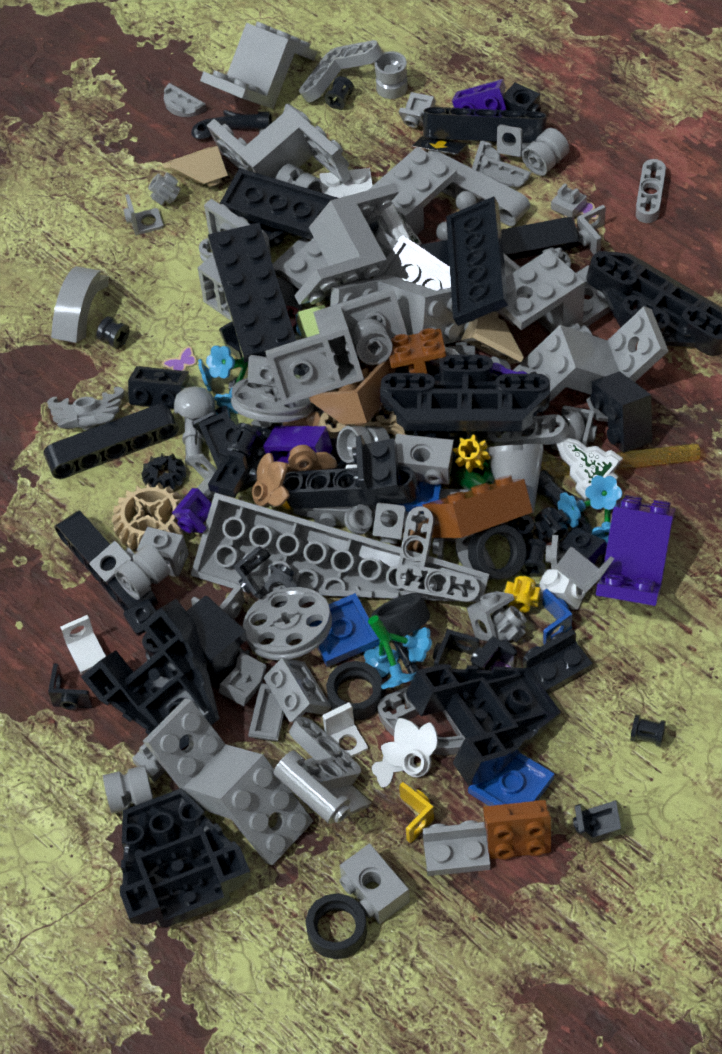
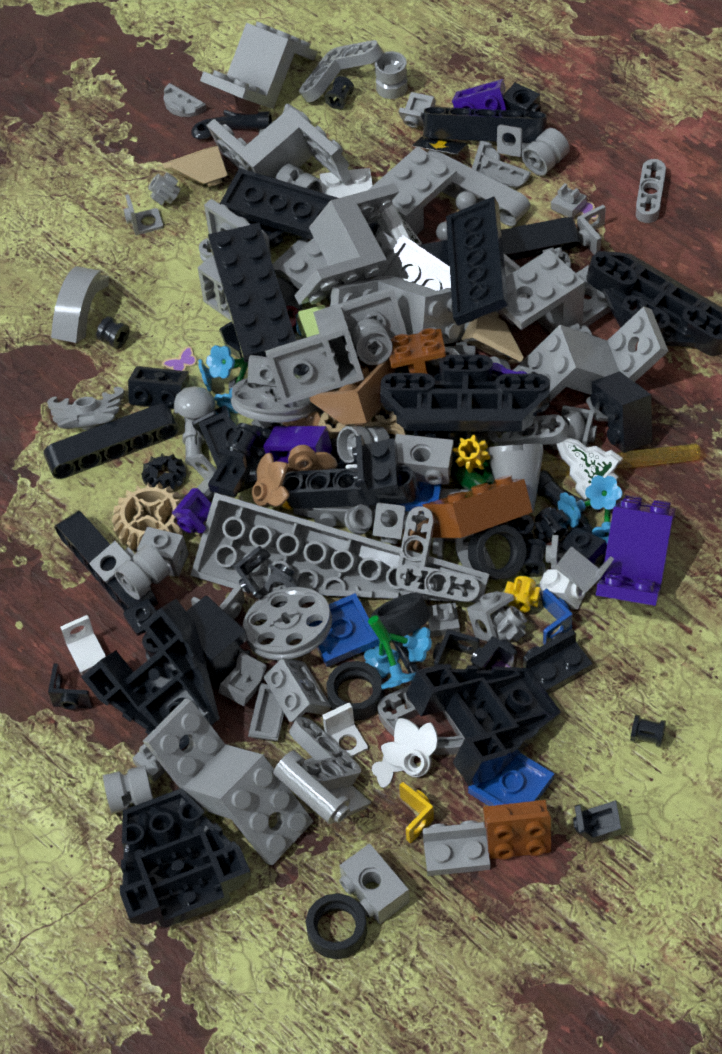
(443, 618): none -> light grey tile

